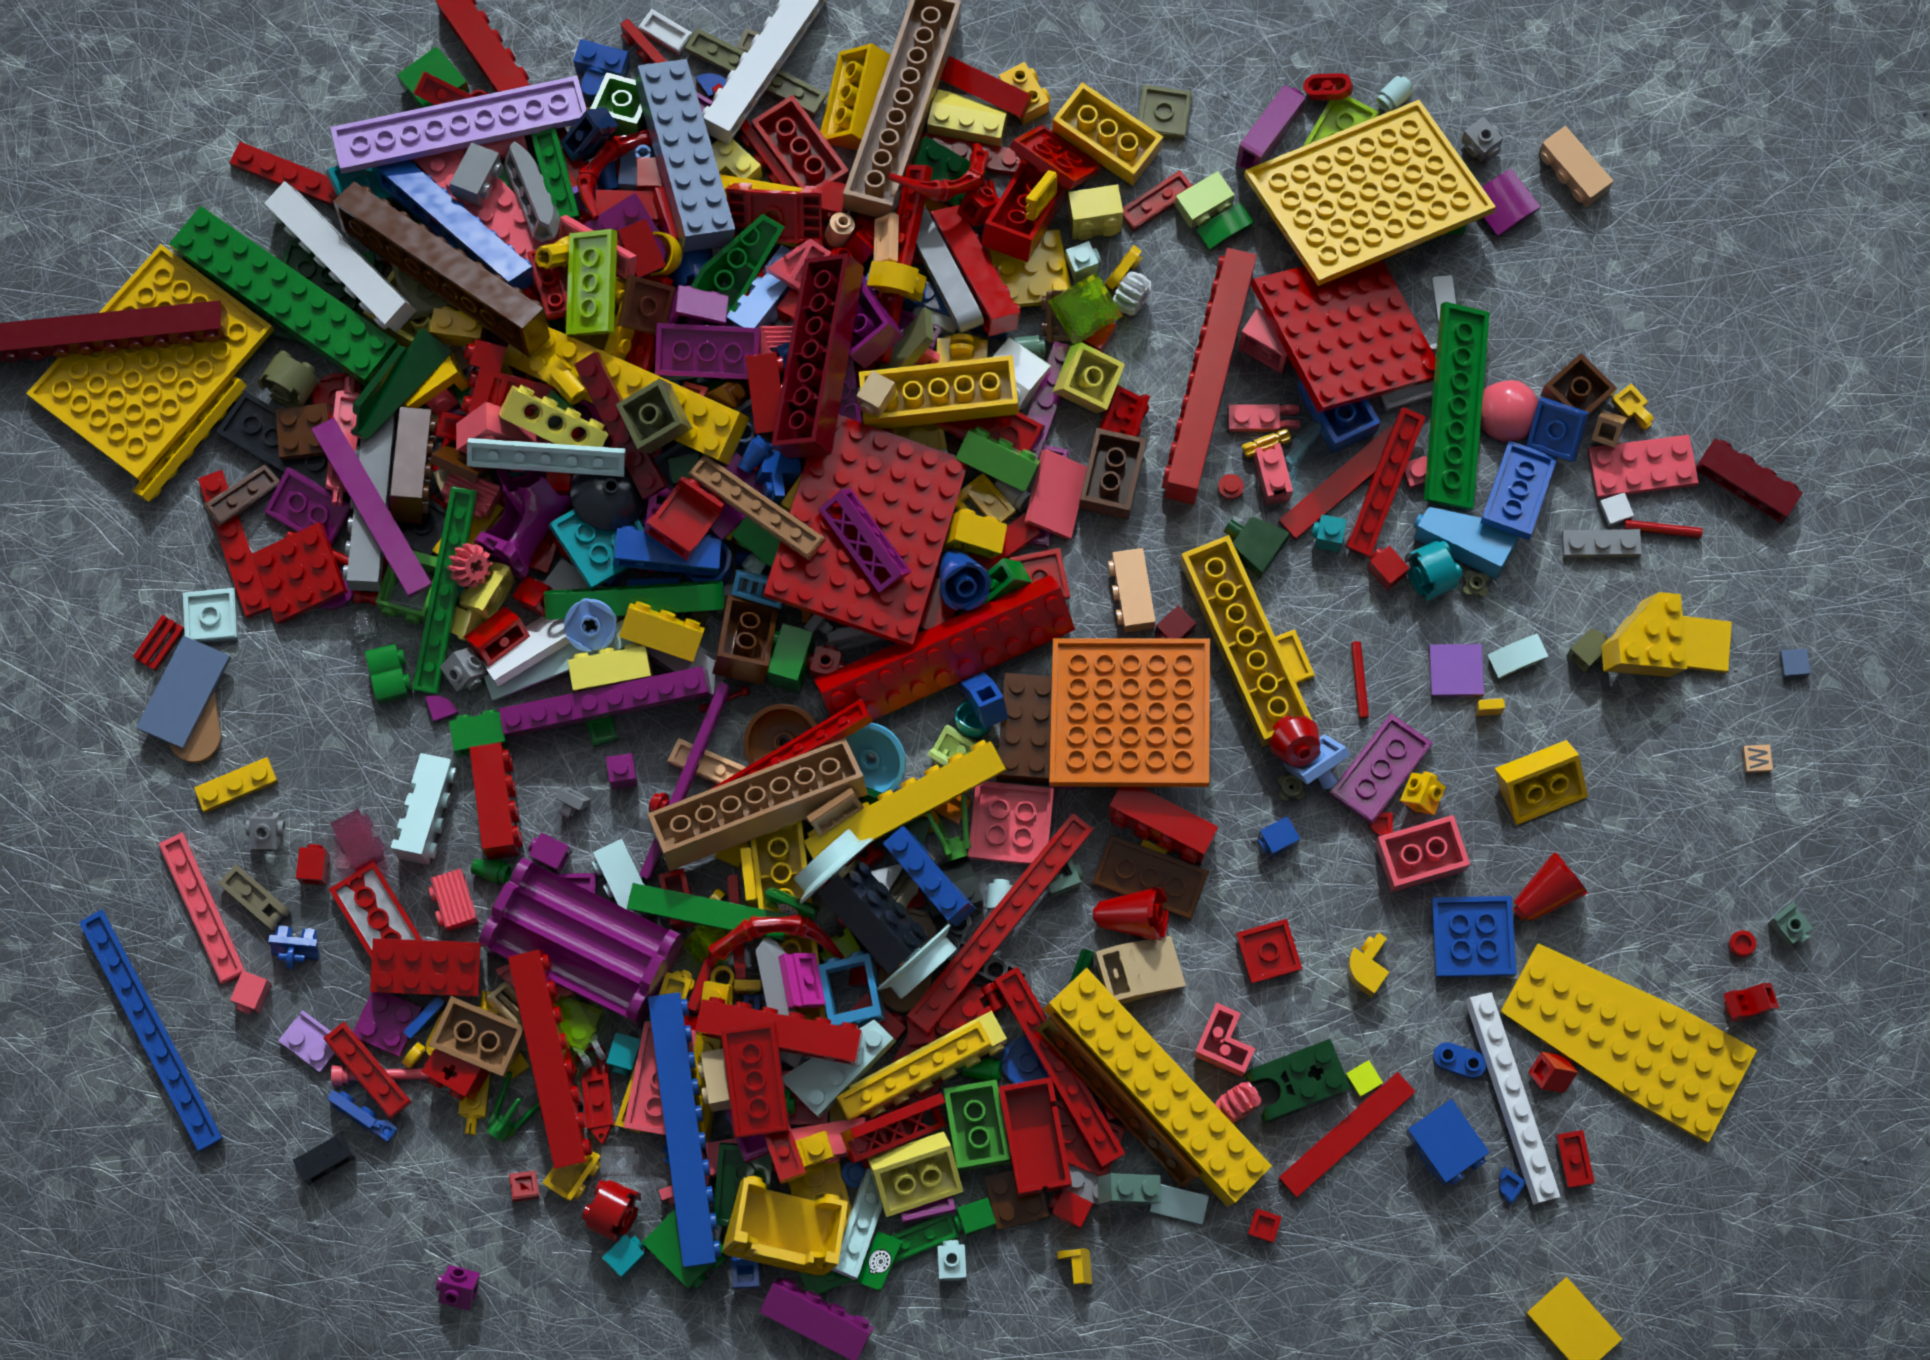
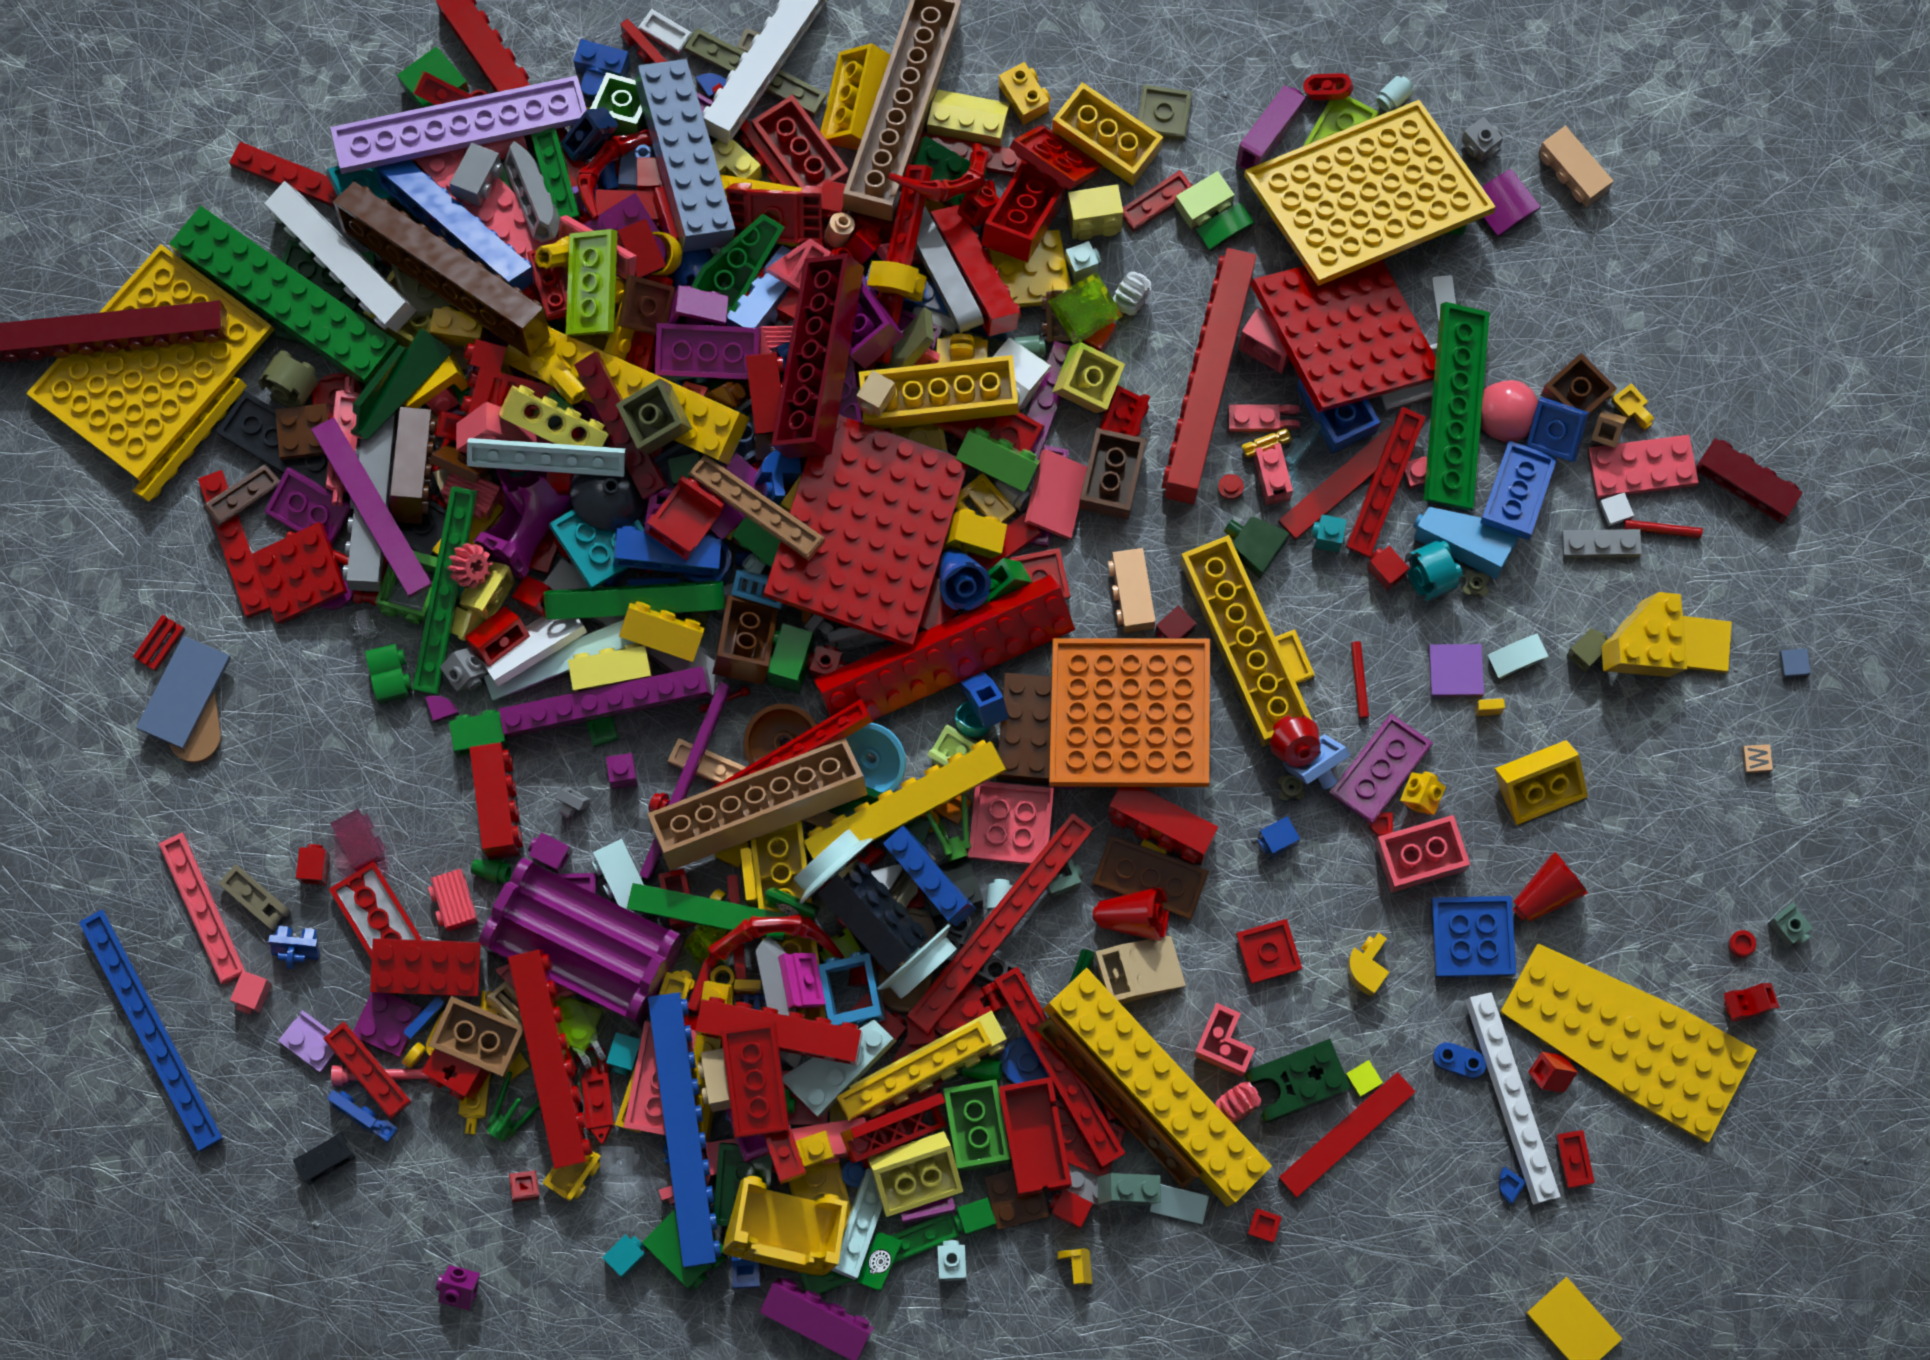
(211, 615): light aqua tile -> none
(236, 784): yellow plate -> none
(265, 829): light grey brick -> none
(425, 810): light aqua wedge -> none
(593, 639): light blue plate -> none
(611, 1210): red brick -> none
(755, 454): blue cone -> none
(835, 812): medium nougat plate -> none
(871, 533): magenta fence -> none
(886, 238): light nougat tile -> none
(986, 87): red tile -> none
(1041, 195): yellow tile -> none
(1130, 260): yellow plate -> none
(1447, 1143): blue brick -> none

